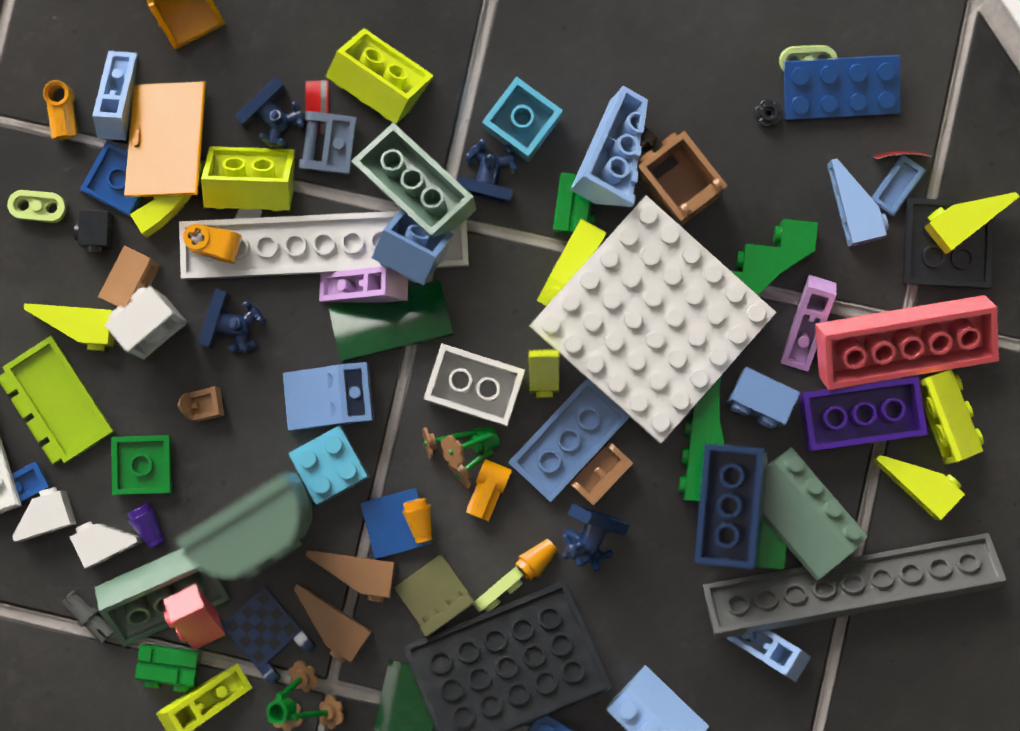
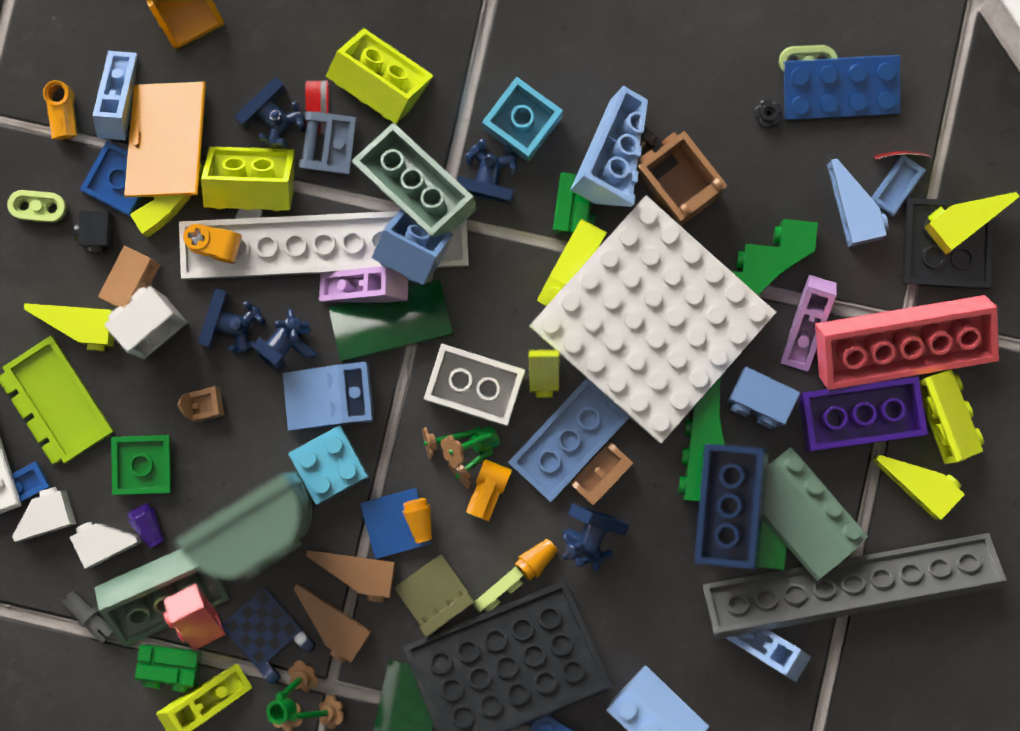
(282, 340): none -> dark blue piece

